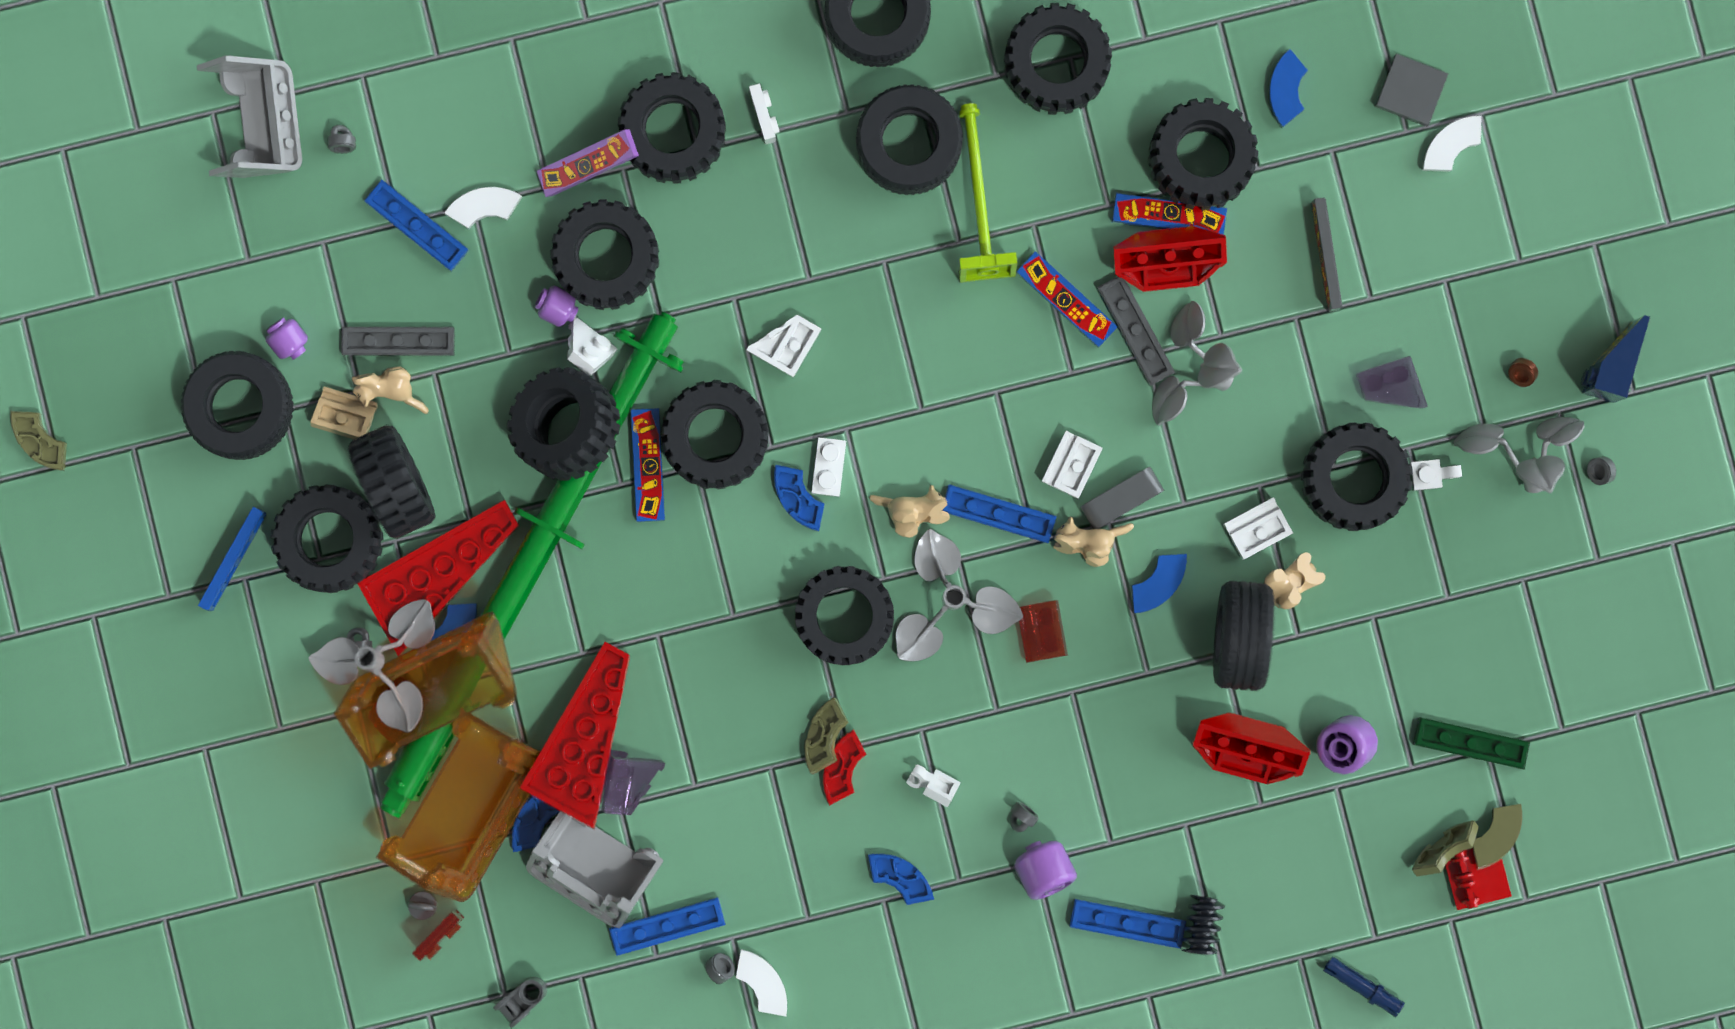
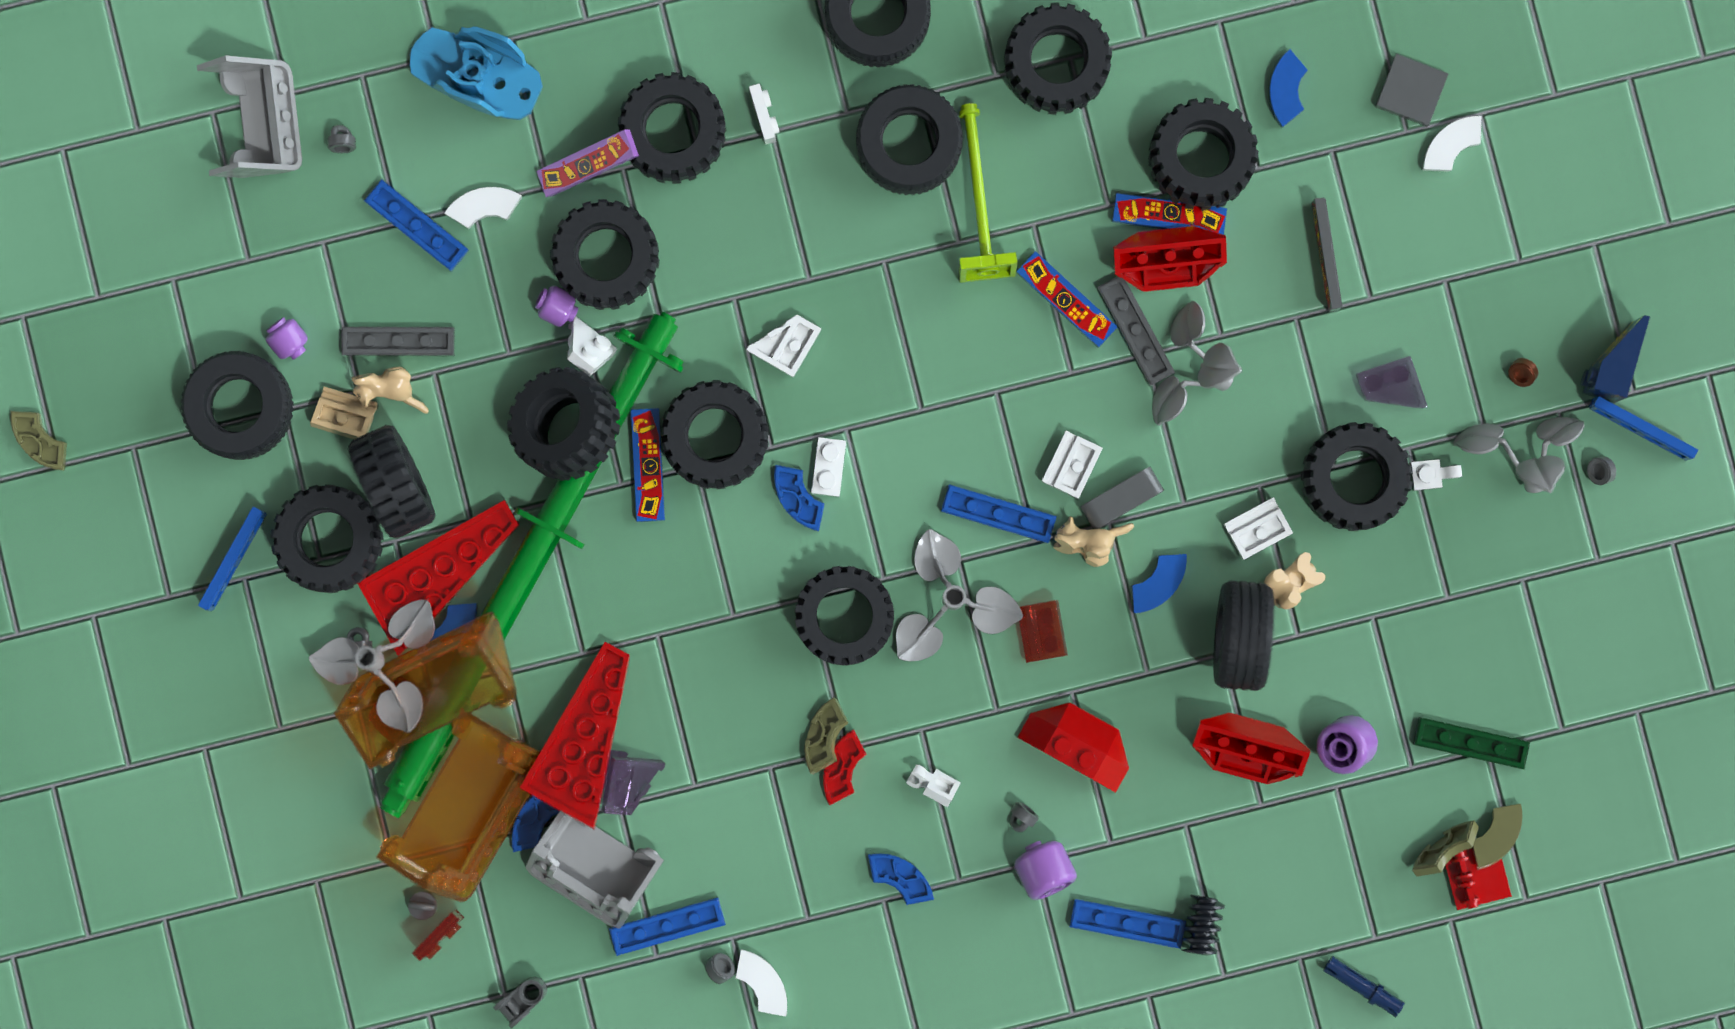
(470, 66): none -> dark azure piece
(910, 512): tan animal -> none
(1078, 742): none -> red wedge
(1643, 428): none -> blue tile

